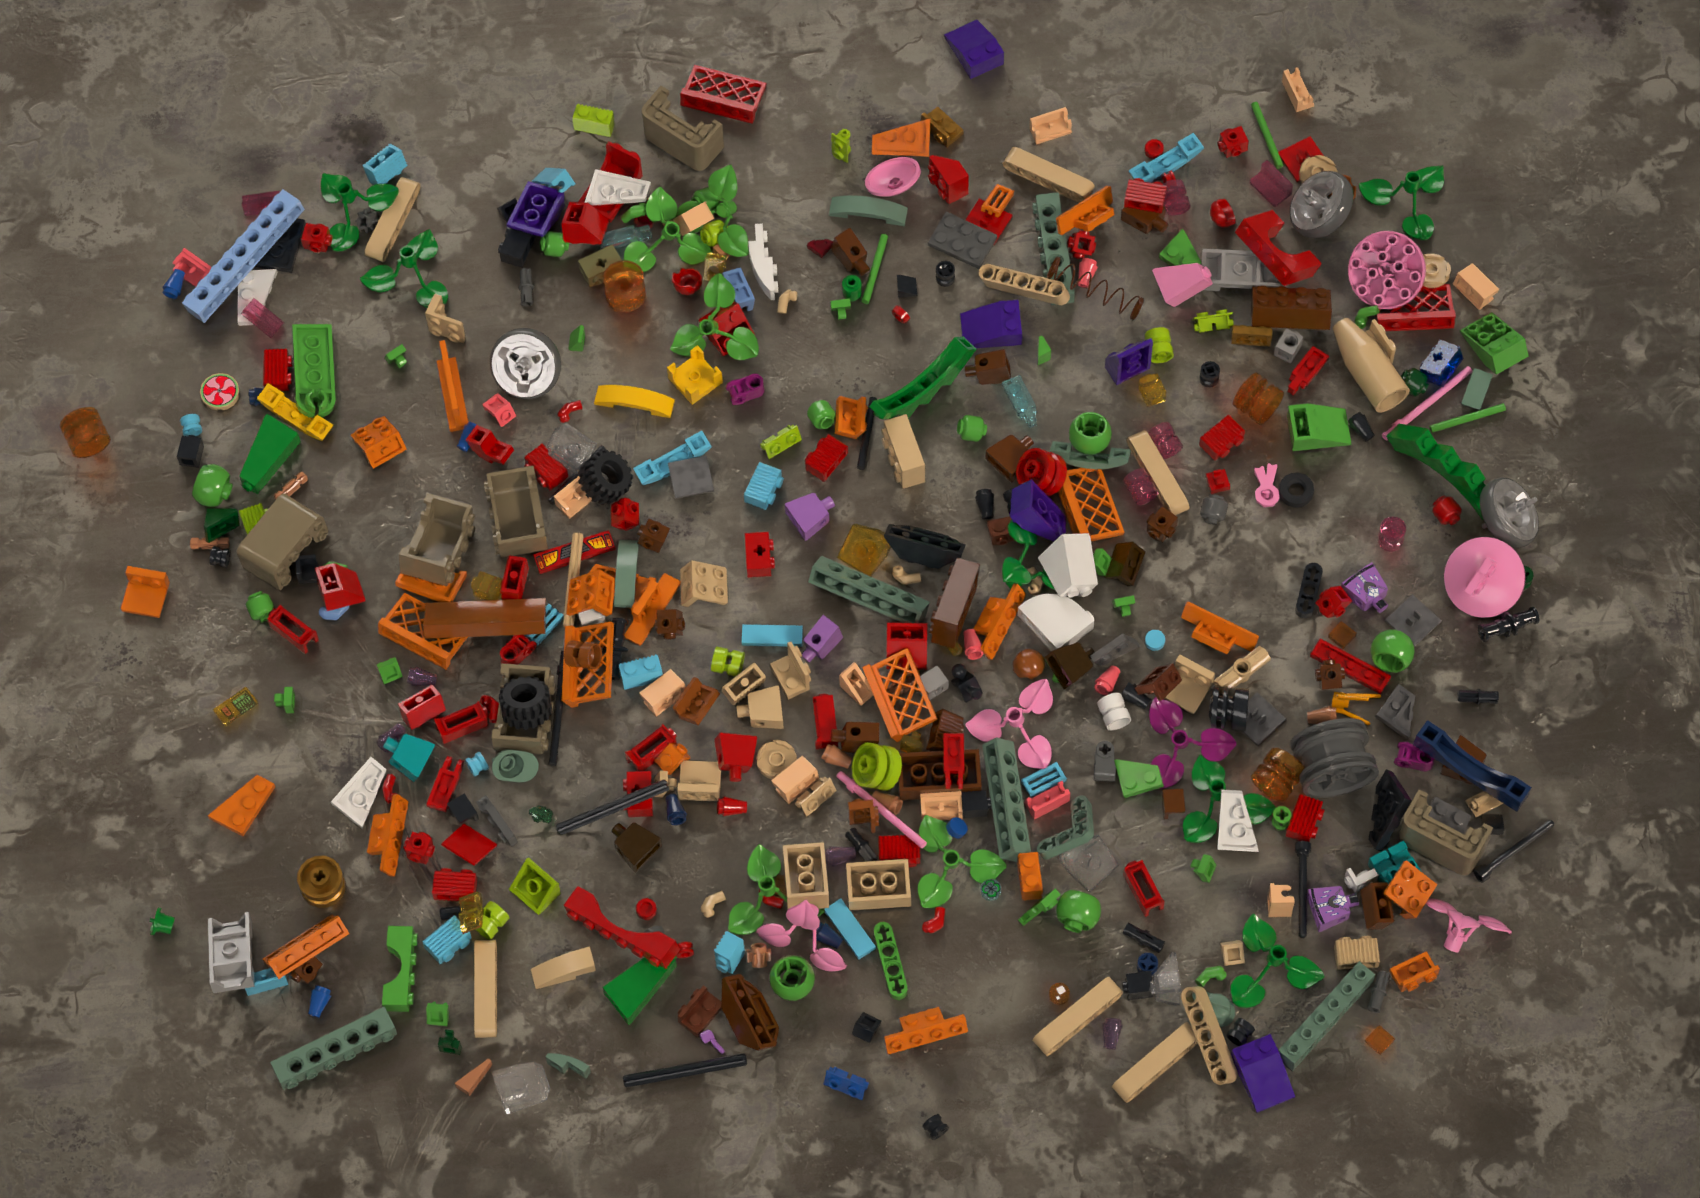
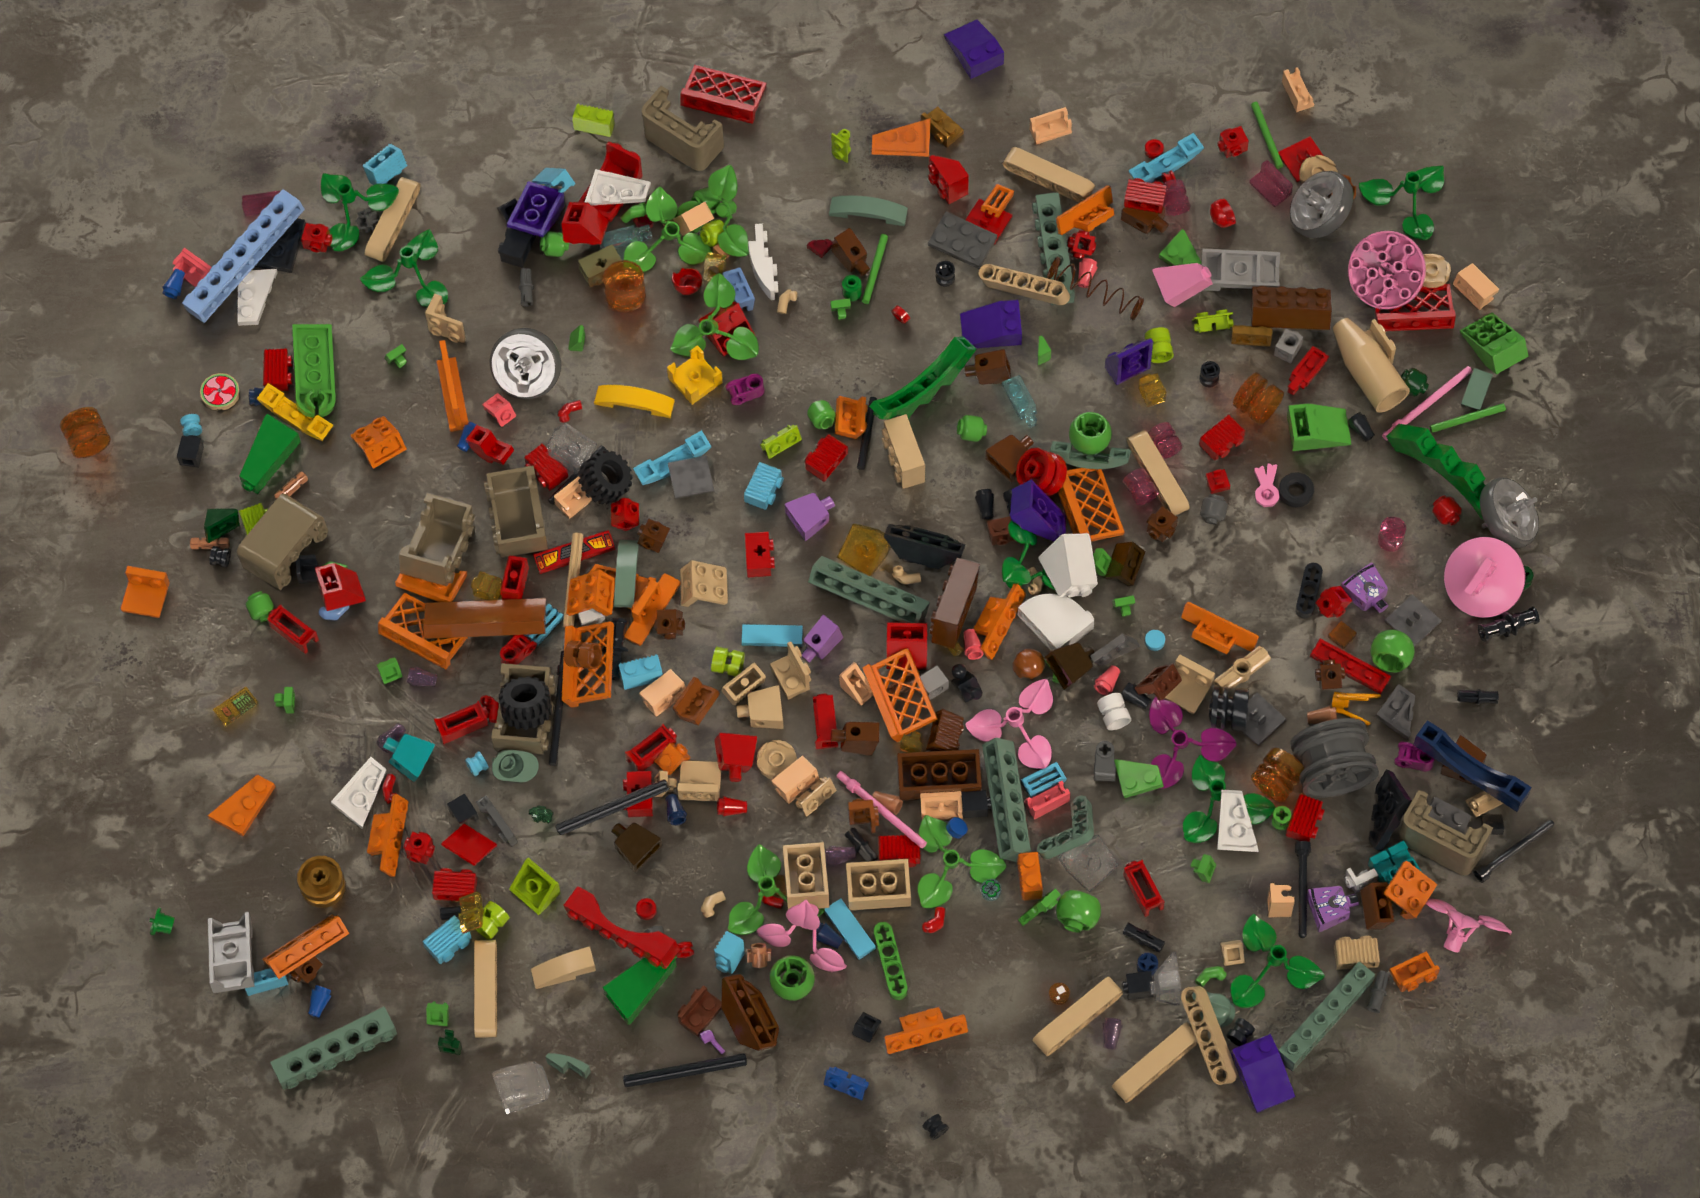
(212, 485): bright green wheel -> none
(262, 318): clear pink panel -> none
(397, 993): bright green arch -> none
(422, 707): red brick -> none
(445, 785): red hinge -> none
(470, 1081): nougat piece -> none
(835, 756): nougat cone -> none
(876, 766): lime wheel -> none
(893, 177): bright pink dish -> none
(906, 286): black slope -> none
(953, 757): red hinge -> none
(1173, 802): reddish brown panel -> none
(1286, 267): red arch -> none
(1363, 315): bright green arm -> none
(1379, 1040): clear orange tile -> none
(1441, 362): clear blue brick -> none

